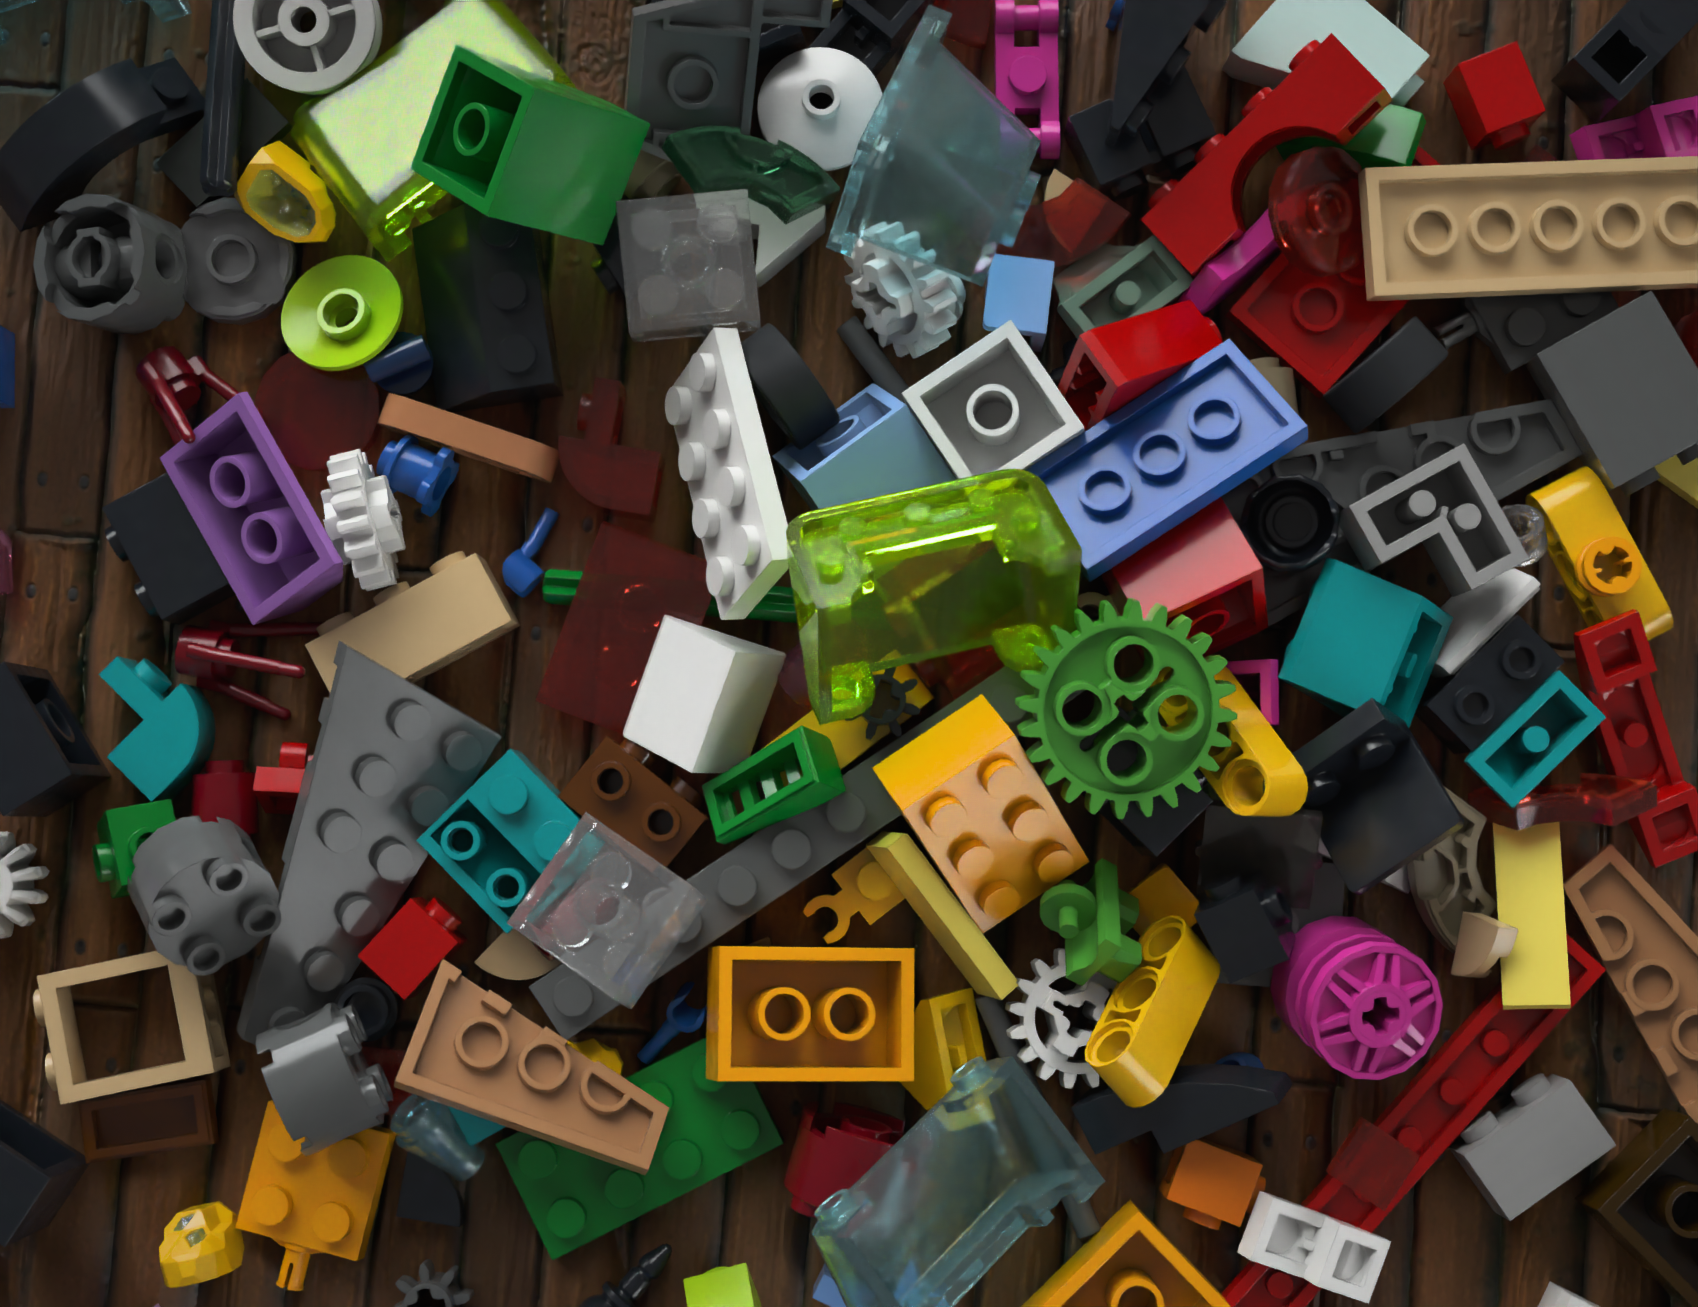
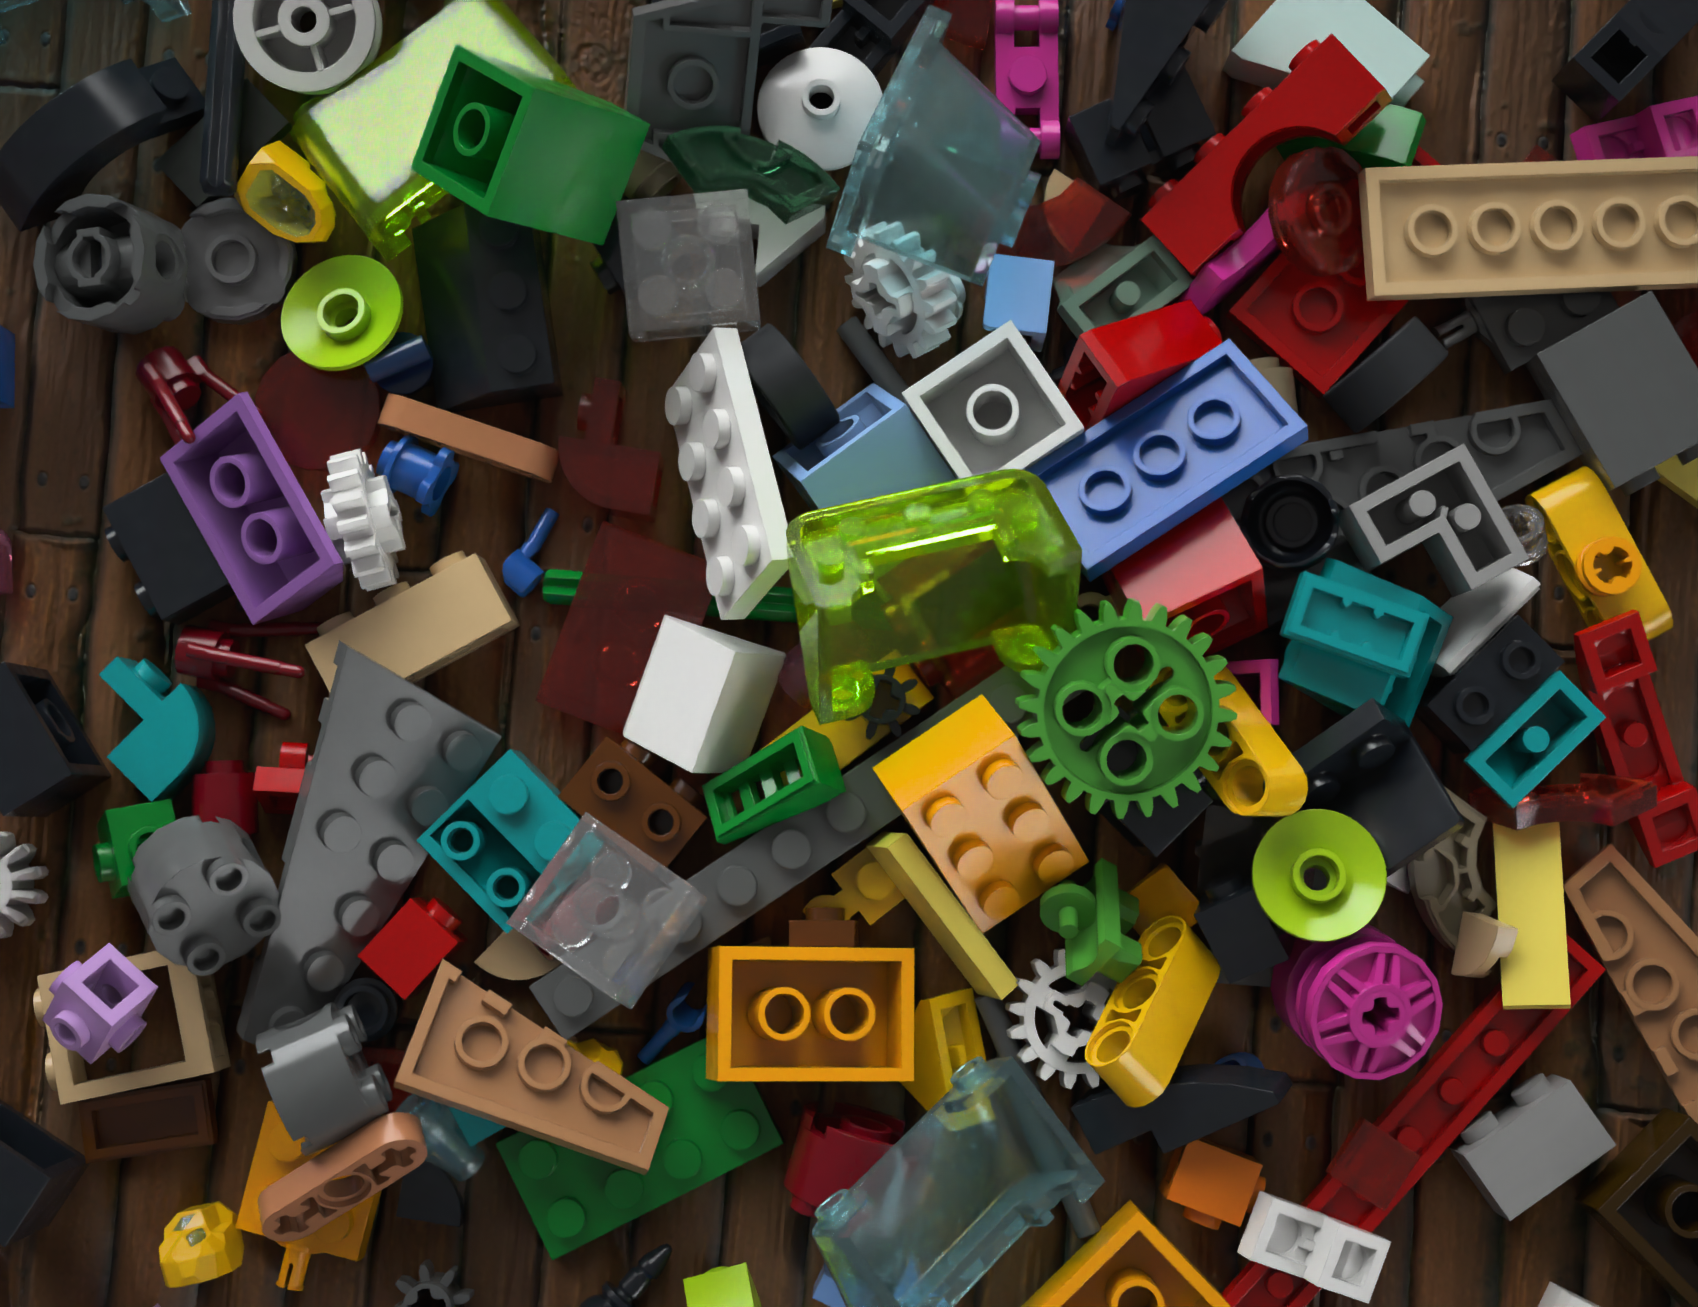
(99, 1004): none -> lavender brick
(371, 1155): none -> nougat beam
(824, 929): none -> reddish brown plate
(1345, 856): none -> lime dish
(1354, 625): none -> teal plate
(1495, 98): red brick -> none

